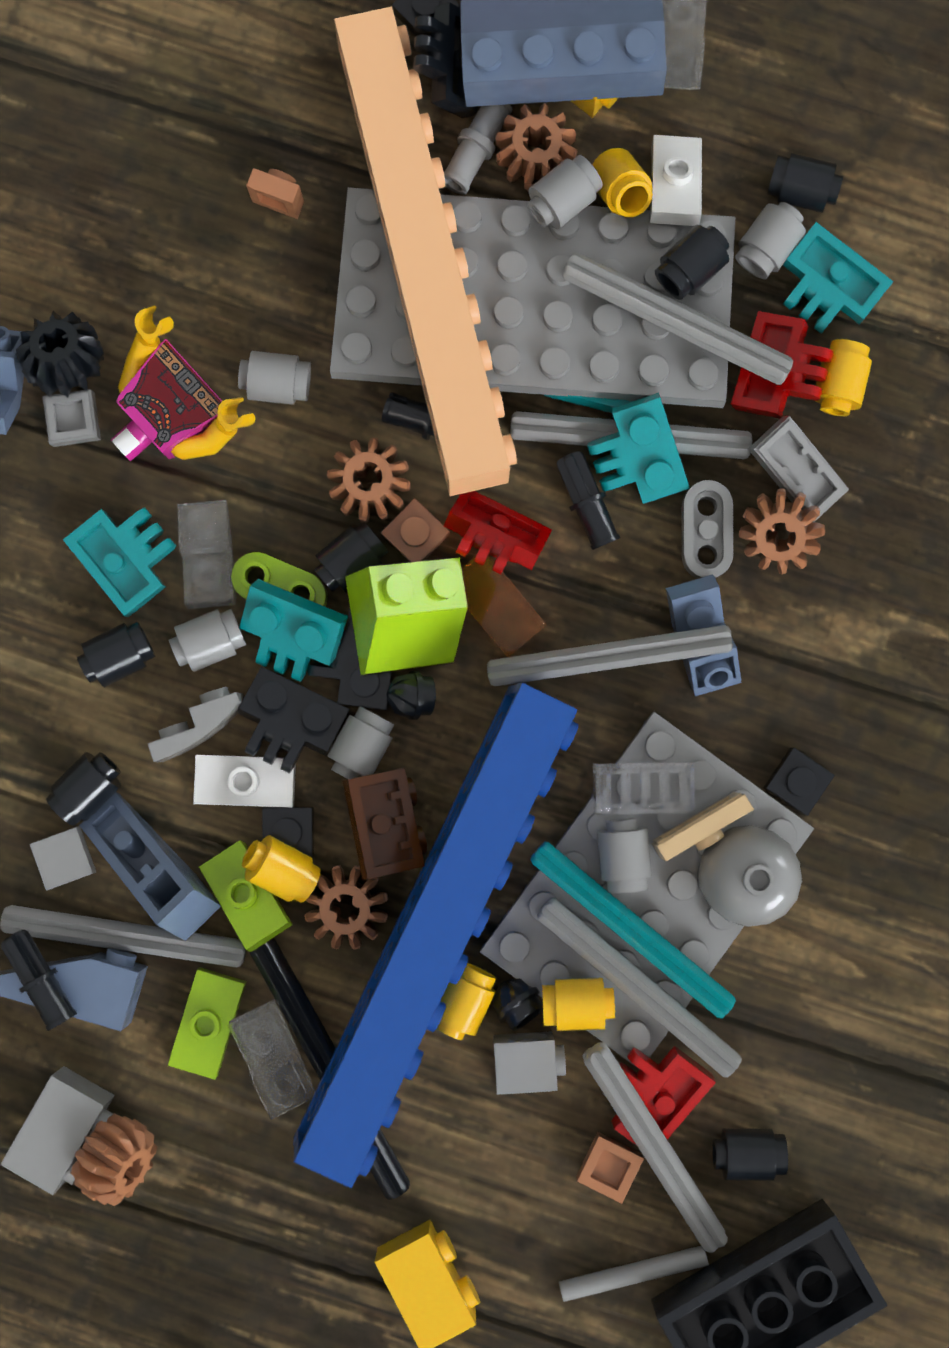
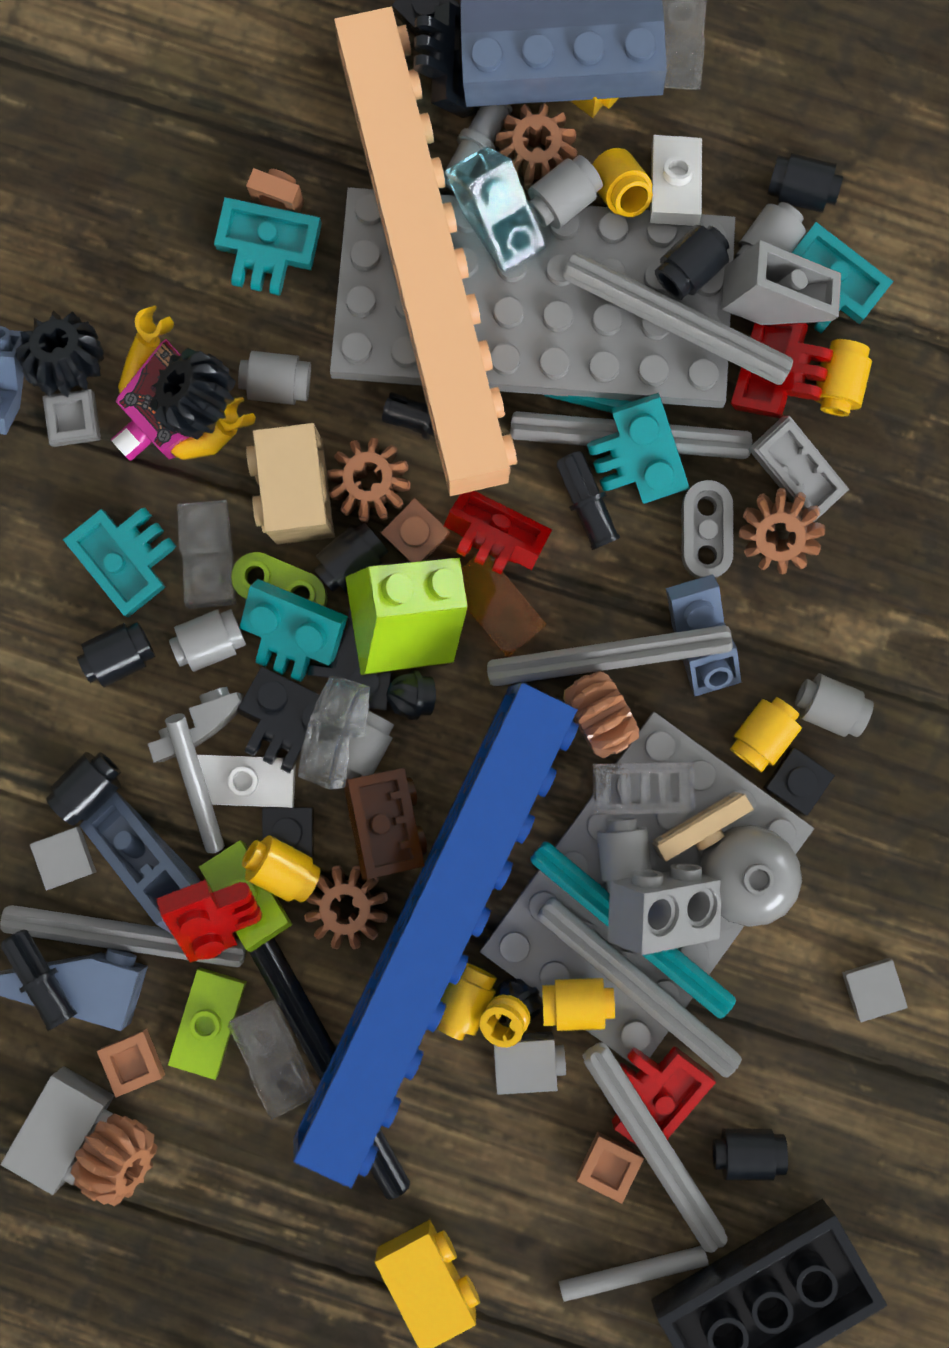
(131, 1063): none -> nougat plate
(192, 393): none -> black gear
(194, 782): none -> light grey bar
(206, 920): none -> red hinge
(266, 241): none -> teal hinge
(292, 484): none -> tan brick
(335, 719): none -> clear slope
(495, 1031): none -> yellow bush
(496, 207): none -> clear light blue slope
(602, 714): none -> nougat gear
(664, 909): none -> light grey brick
(766, 733): none -> yellow brick
(780, 287): none -> light grey slope
(834, 706): none -> light grey brick
(874, 990): none -> light grey tile

